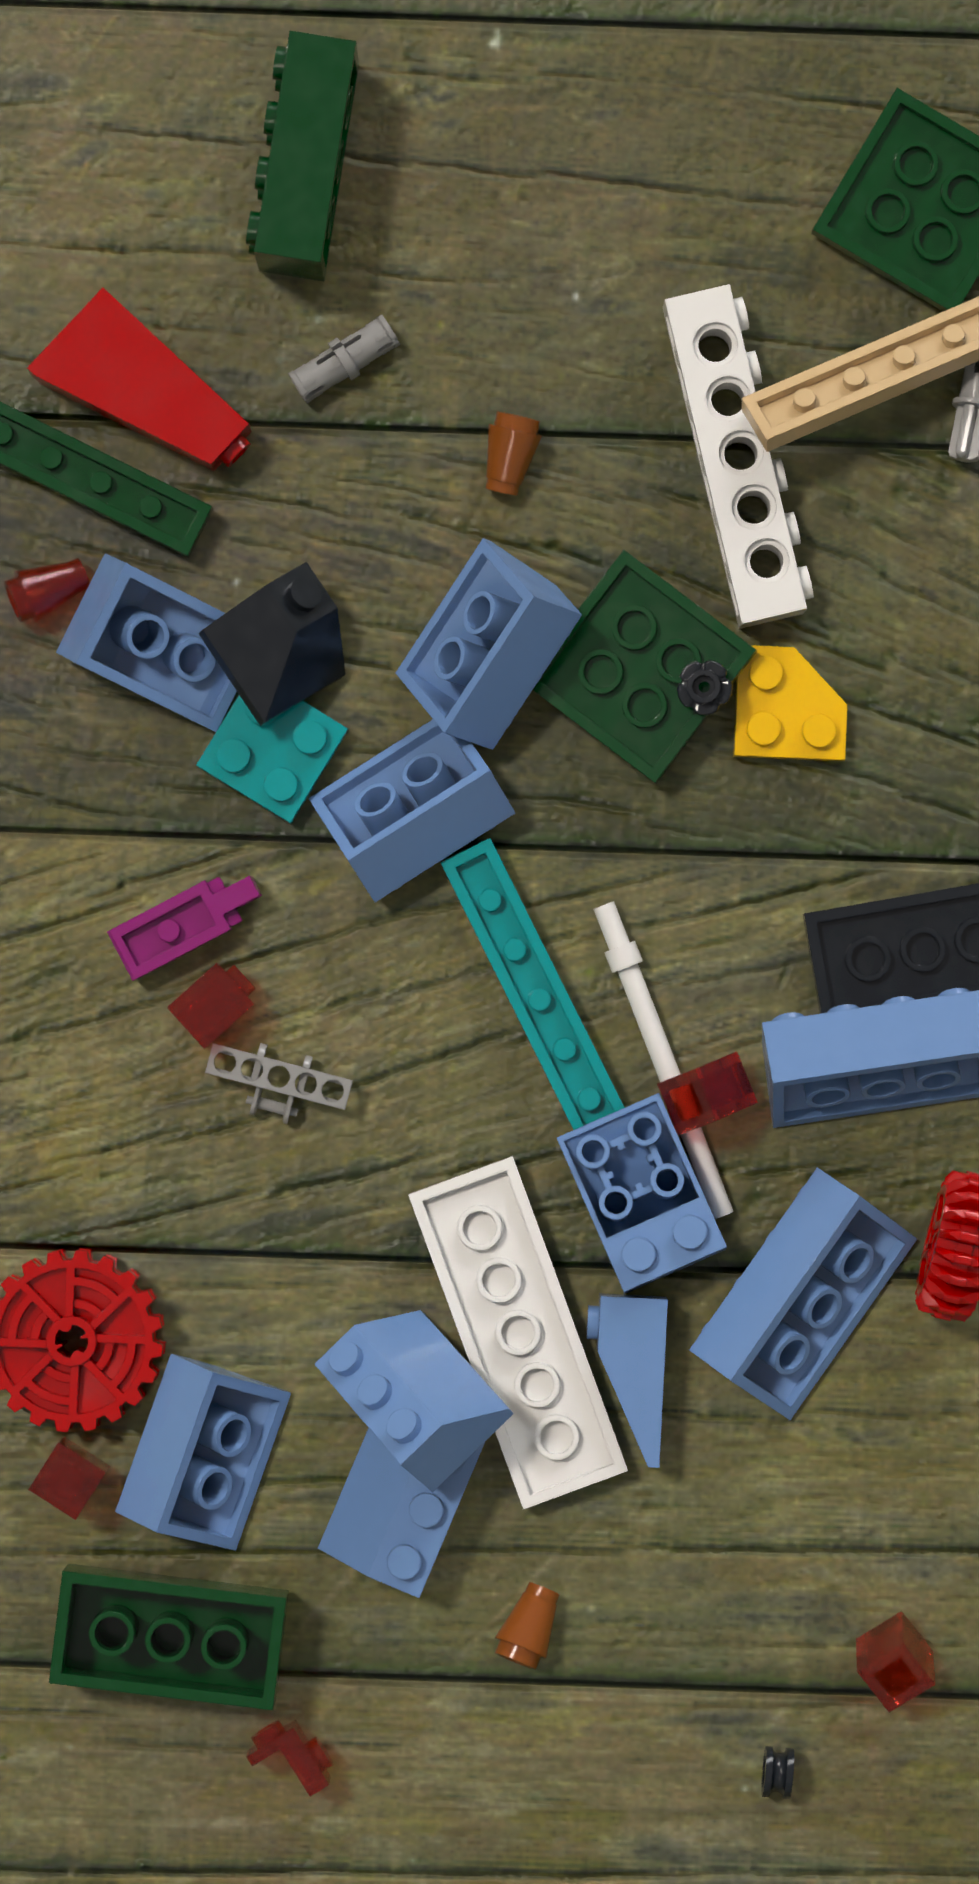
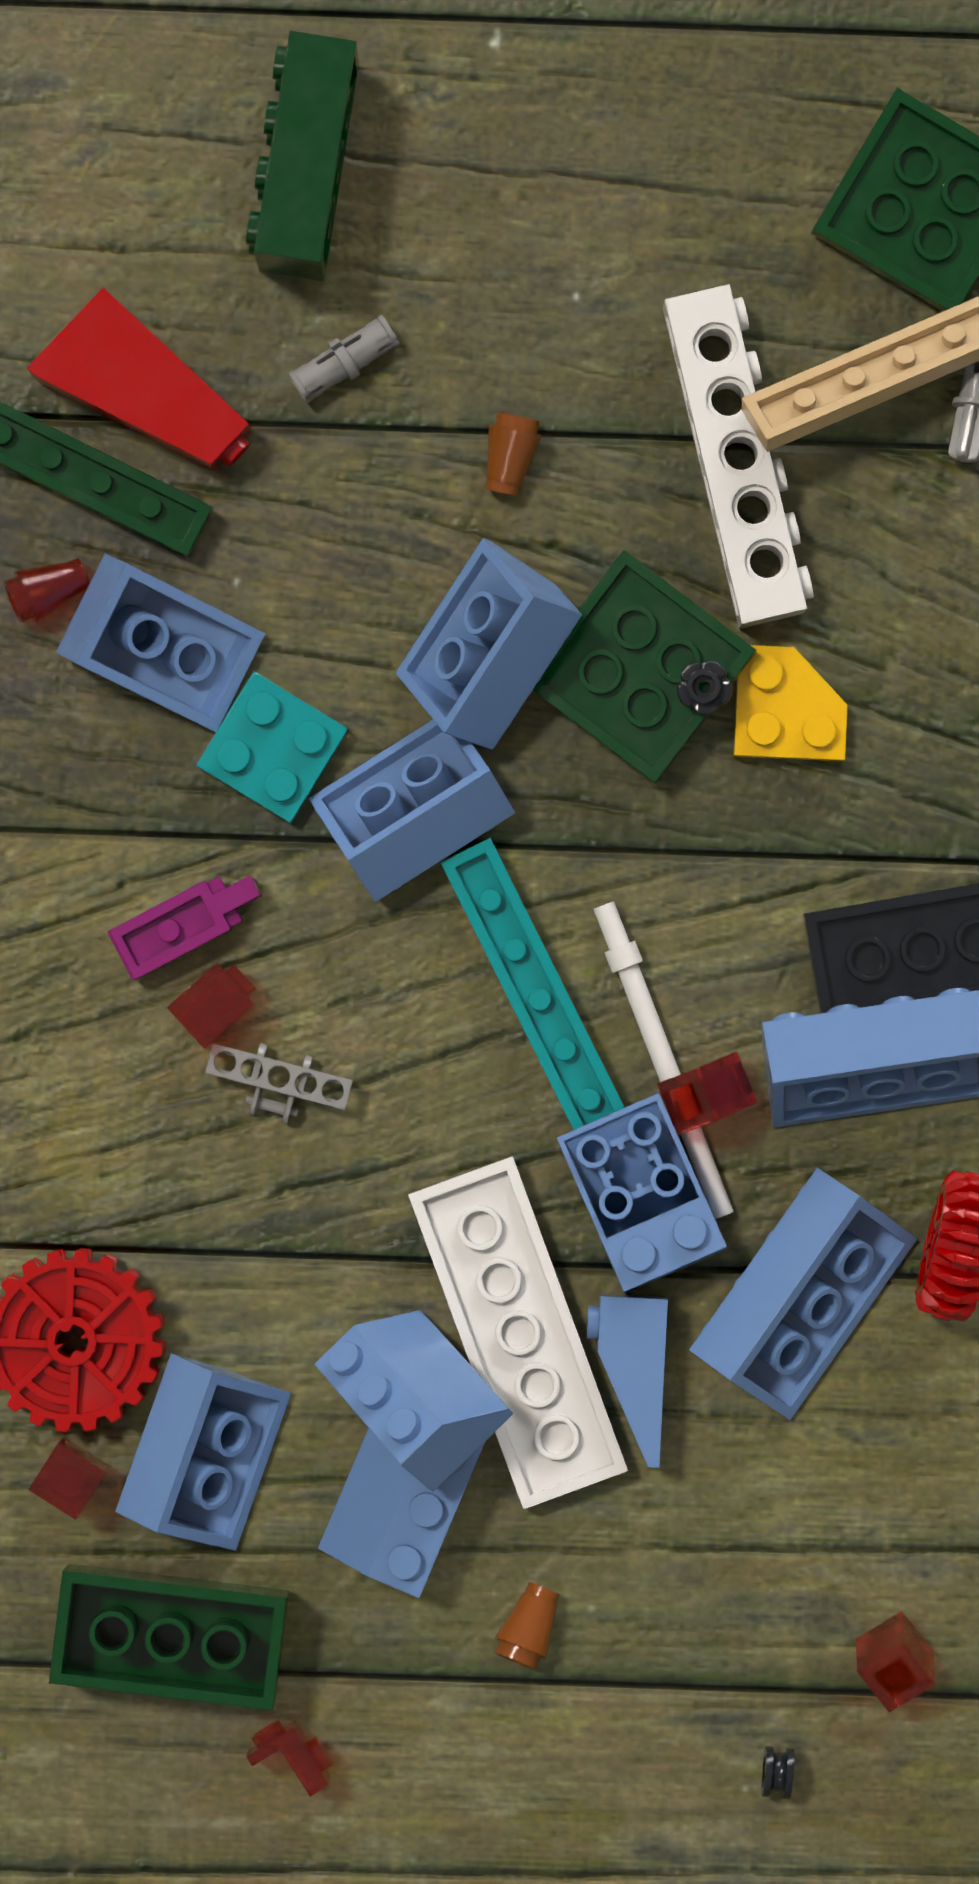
(279, 644): black slope -> none

